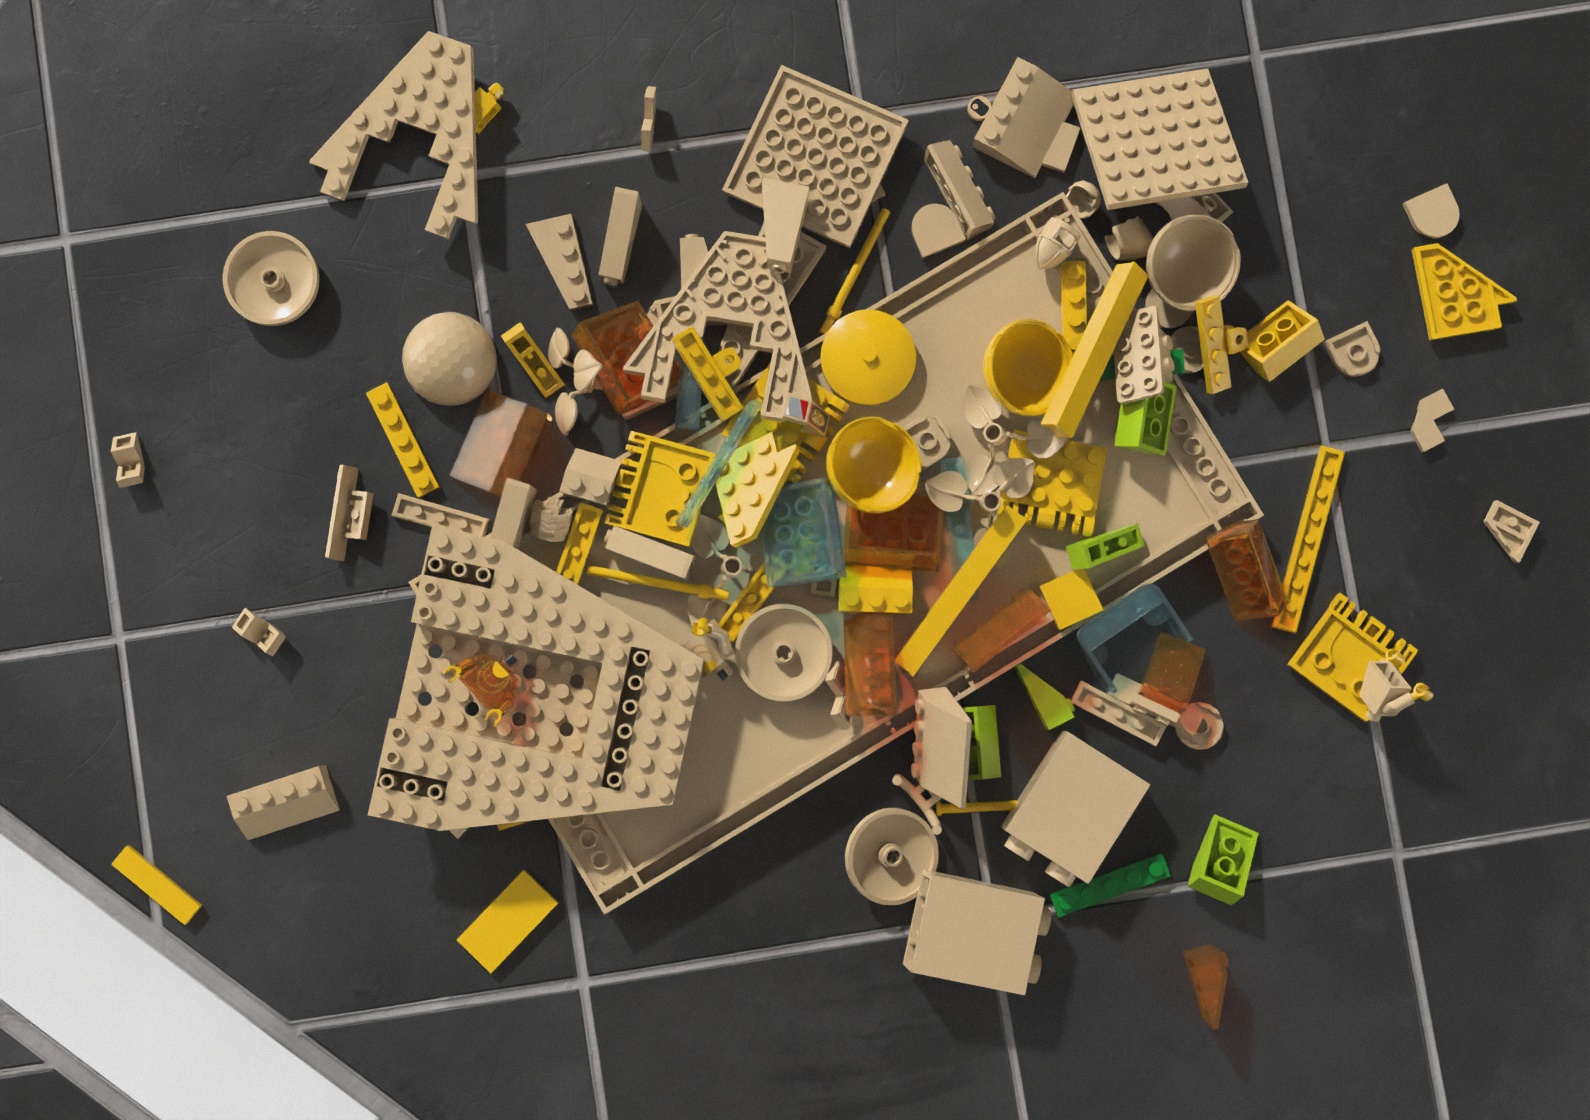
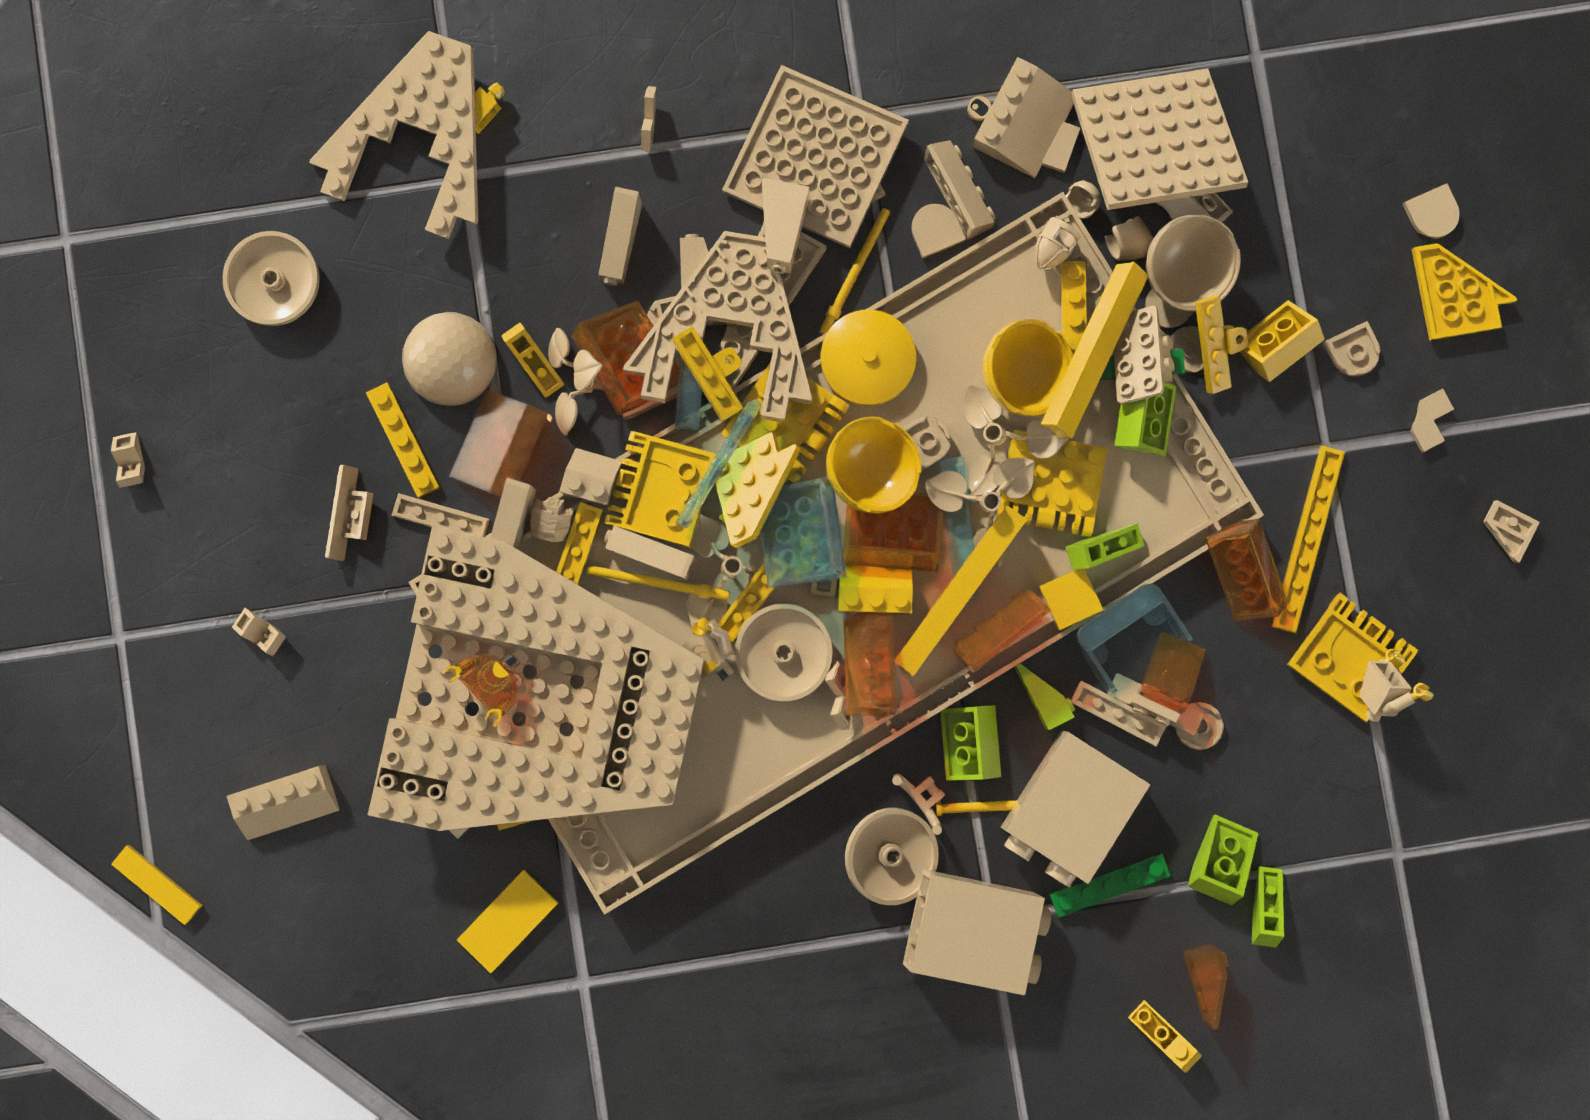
(561, 252): tan wing -> none
(806, 413): slope -> none
(941, 745): tan slope -> none
(1165, 1036): none -> yellow slope
(1268, 908): none -> lime slope

